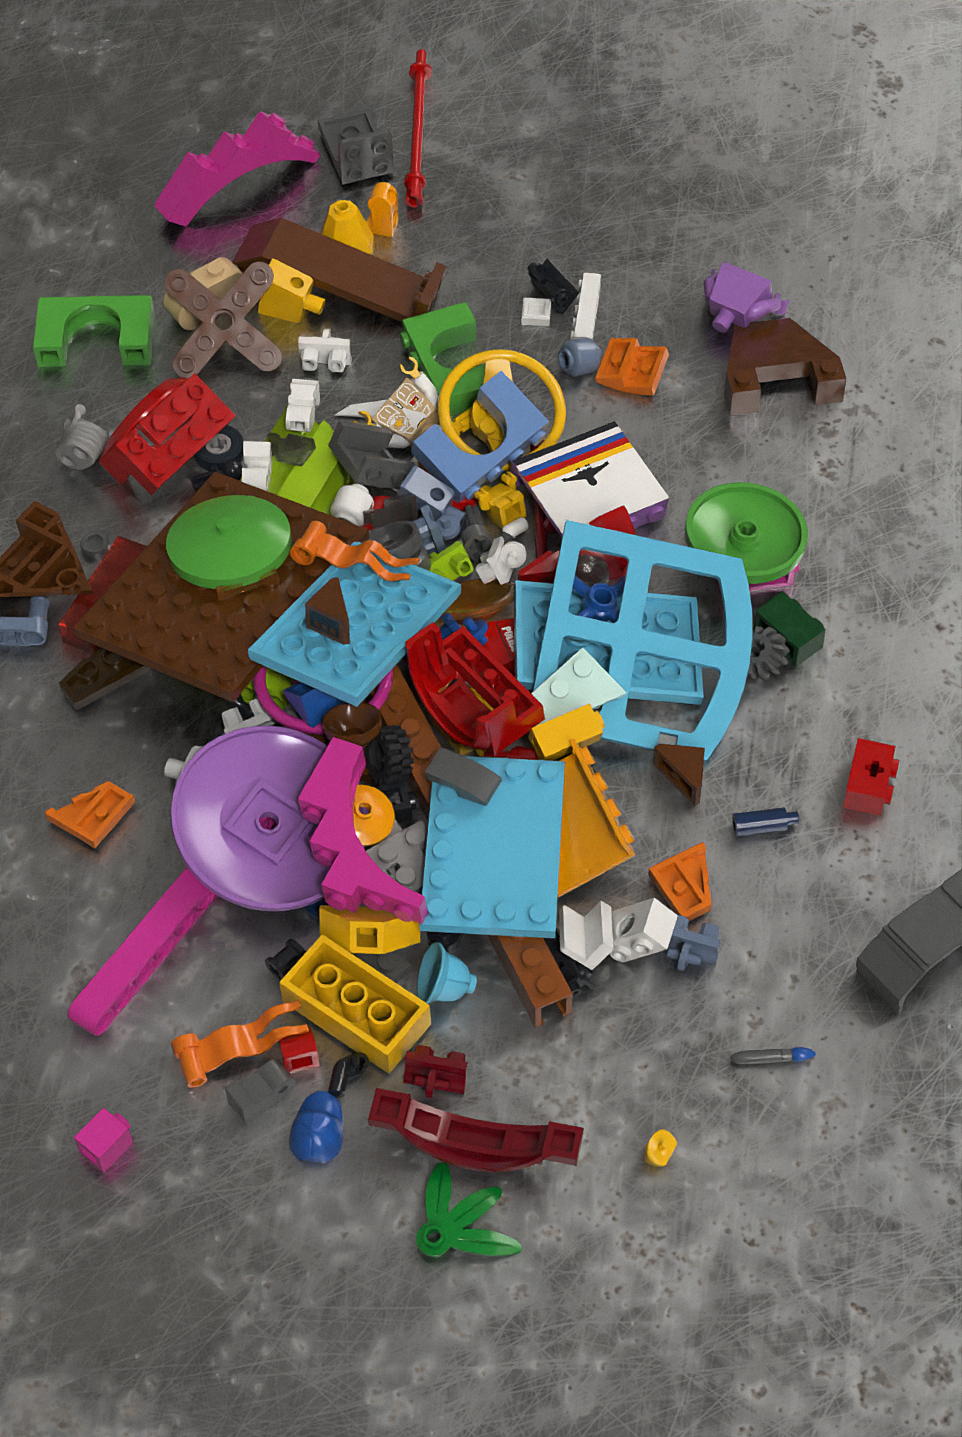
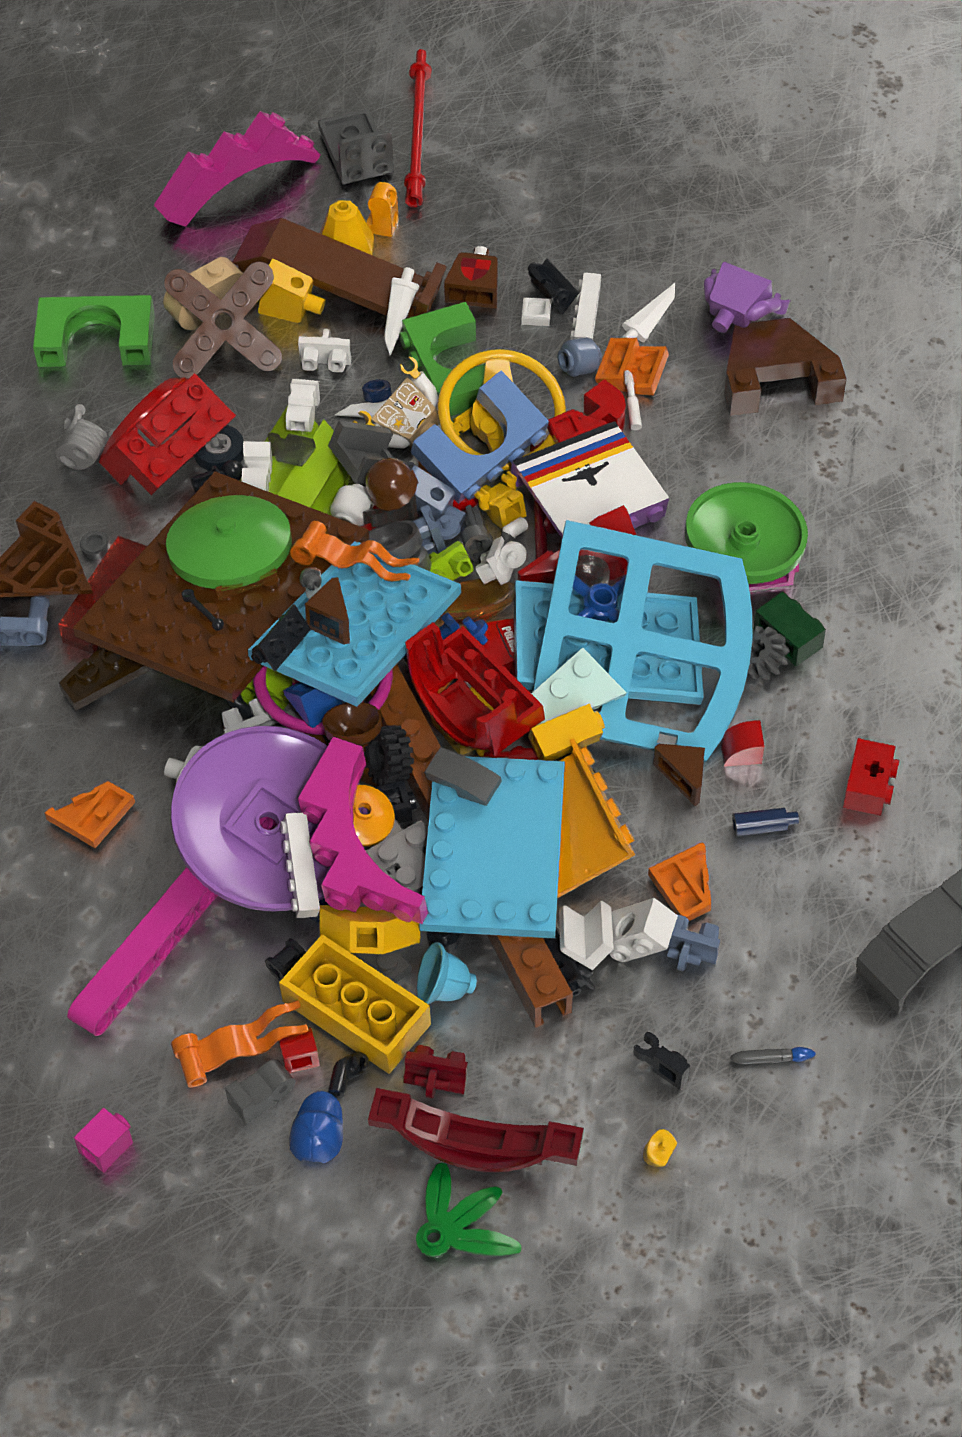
(189, 596): none -> black hinge
(281, 639): none -> black hinge
(300, 865): none -> white piece
(311, 580): none -> dark grey arm
(376, 391): none -> dark blue tile
(390, 484): none -> reddish brown helmet
(400, 302): none -> white bar
(473, 279): none -> reddish brown torso
(571, 424): none -> red tile
(605, 403): none -> red brick
(632, 403): none -> white piece
(645, 320): none -> white bar
(667, 1064): none -> black plate
(743, 744): none -> red brick

